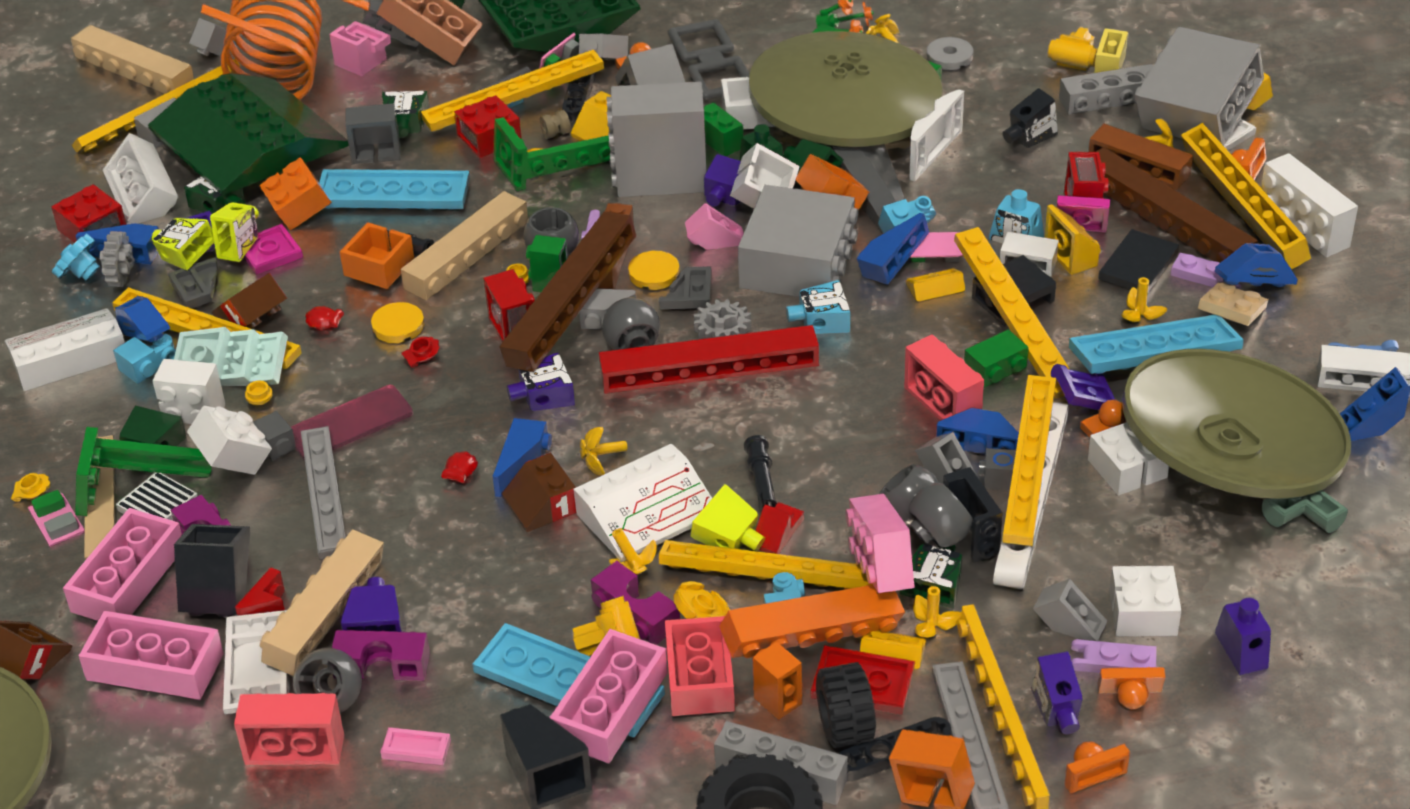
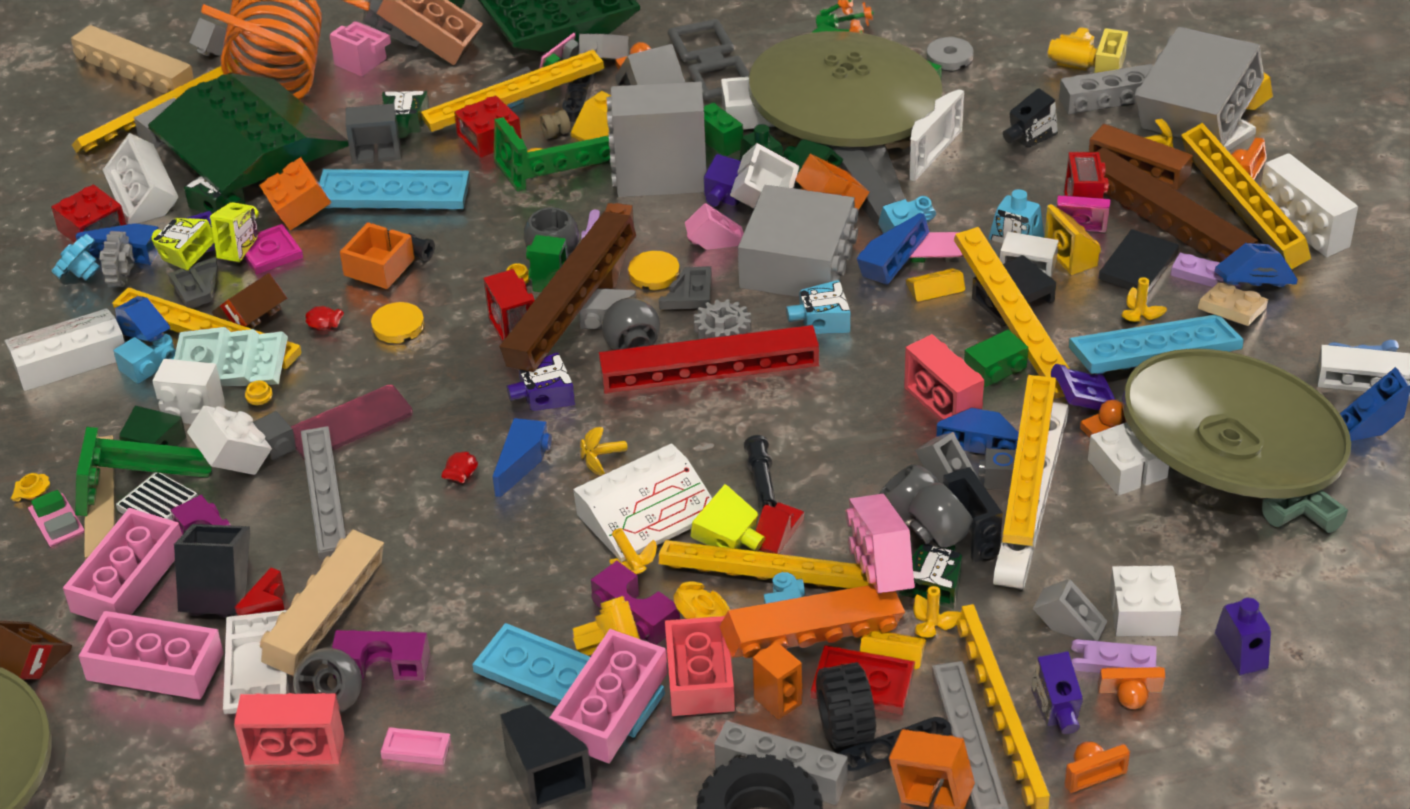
(372, 608): dark purple torso -> none
(421, 350): red animal -> none
(464, 245): tan brick -> none
(540, 493): reddish brown slope -> none
(884, 27): yellow plant -> none

